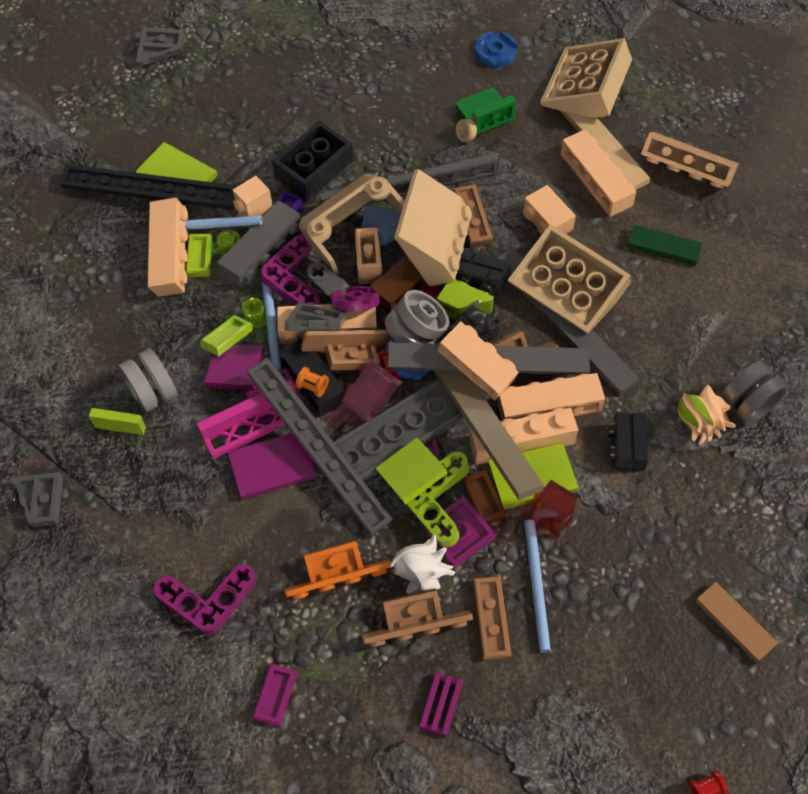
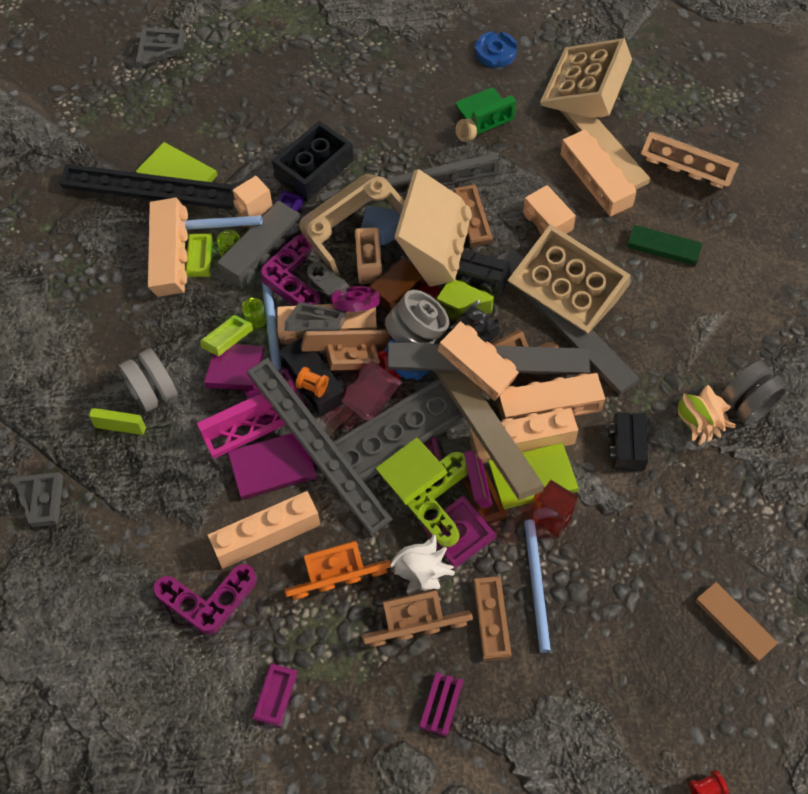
(264, 529): none -> light nougat brick
(478, 479): none -> magenta tile

